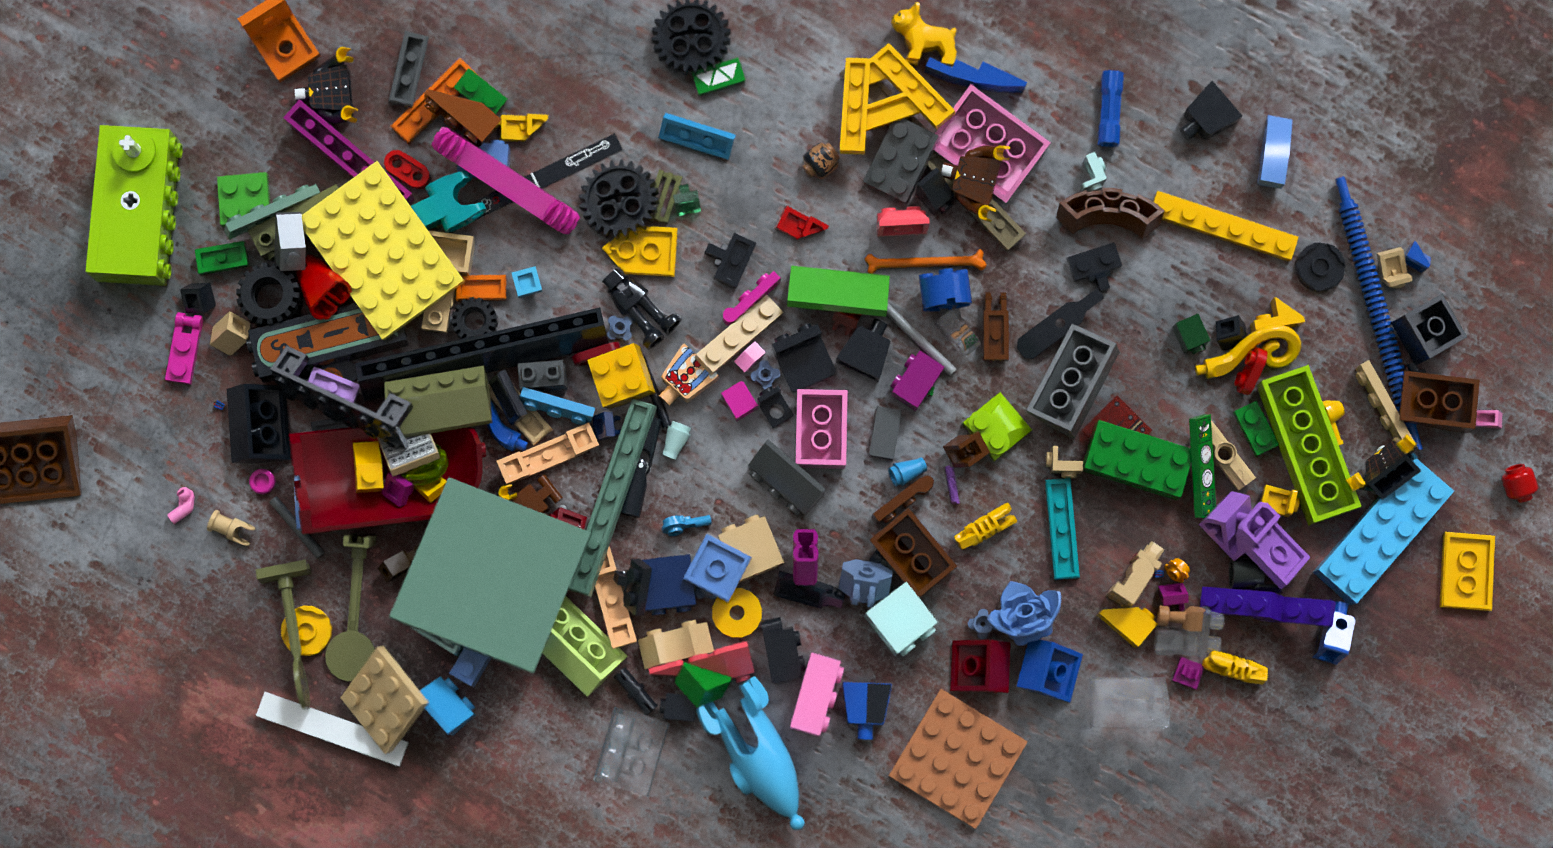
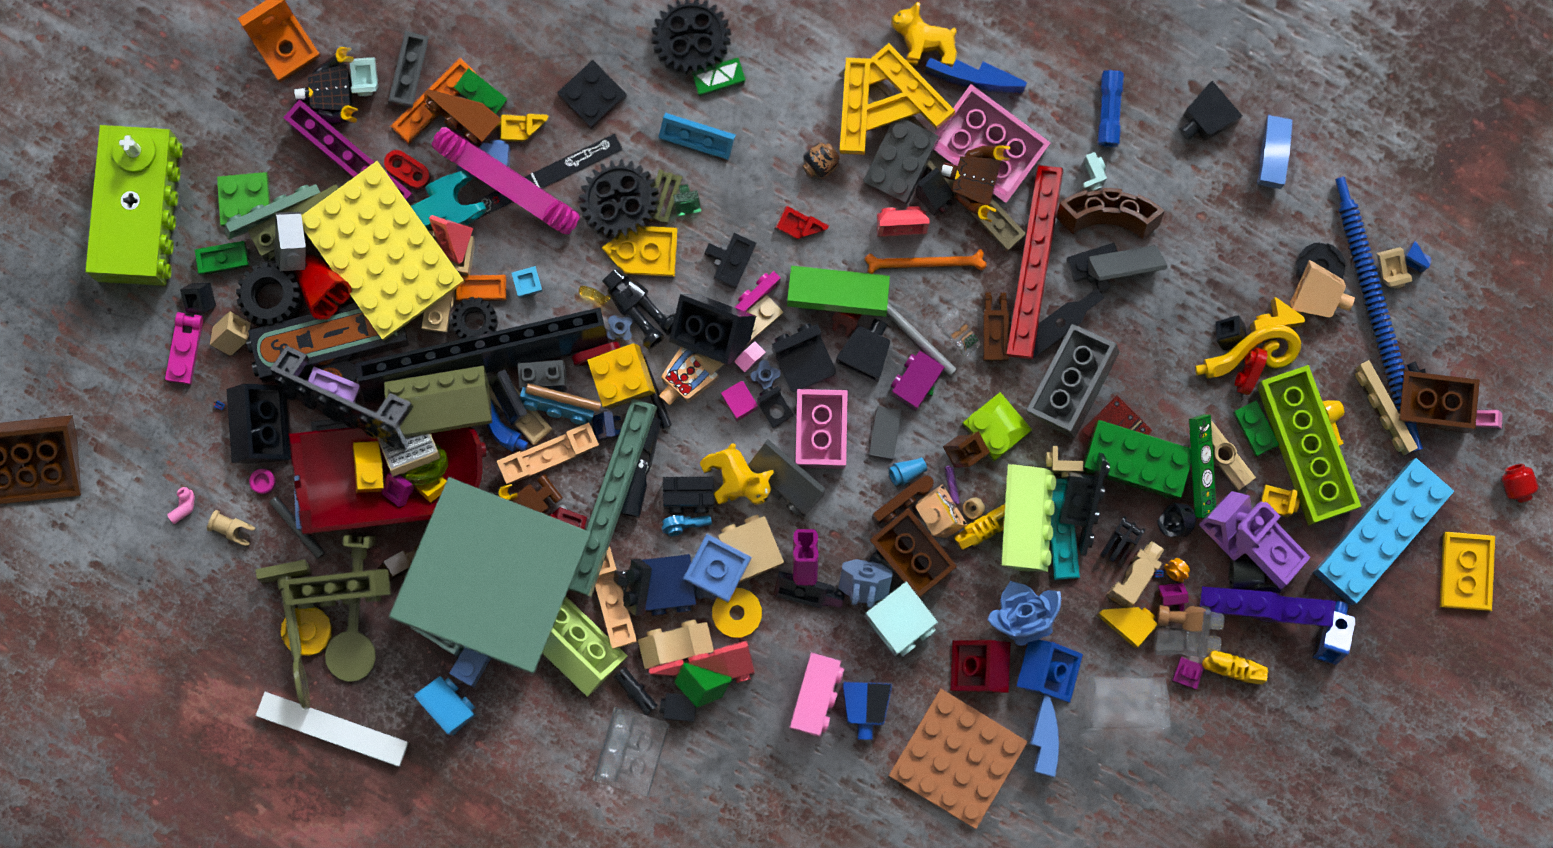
(337, 587): none -> olive brick
(364, 76): none -> light aqua bracket
(384, 700): tan plate -> none
(451, 237): none -> coral slope
(563, 397): none -> medium nougat bar
(591, 94): none -> black plate
(593, 293): none -> clear yellow piece
(676, 438): light aqua cone -> none
(688, 493): none -> black brick
(711, 328): none -> black slope
(737, 477): none -> yellow animal
(762, 769): medium azure piece -> none
(782, 650): black hinge -> none
(940, 513): none -> light nougat torso
(945, 290): blue brick -> none
(969, 512): none -> tan hinge
(982, 632): sand blue plate -> none
(1028, 518): none -> yellowish green slope
(1035, 262): none -> plate
(1046, 738): none -> medium blue slope
(1081, 501): none -> black bracket
(1123, 540): none -> black arm
(1126, 263): none -> dark grey slope
(1178, 519): none -> black piece
(1191, 334): dark green brick -> none
(1226, 226): yellow plate -> none
(1320, 292): none -> light nougat torso
(1388, 468): black torso -> none
(1429, 329): black brick -> none

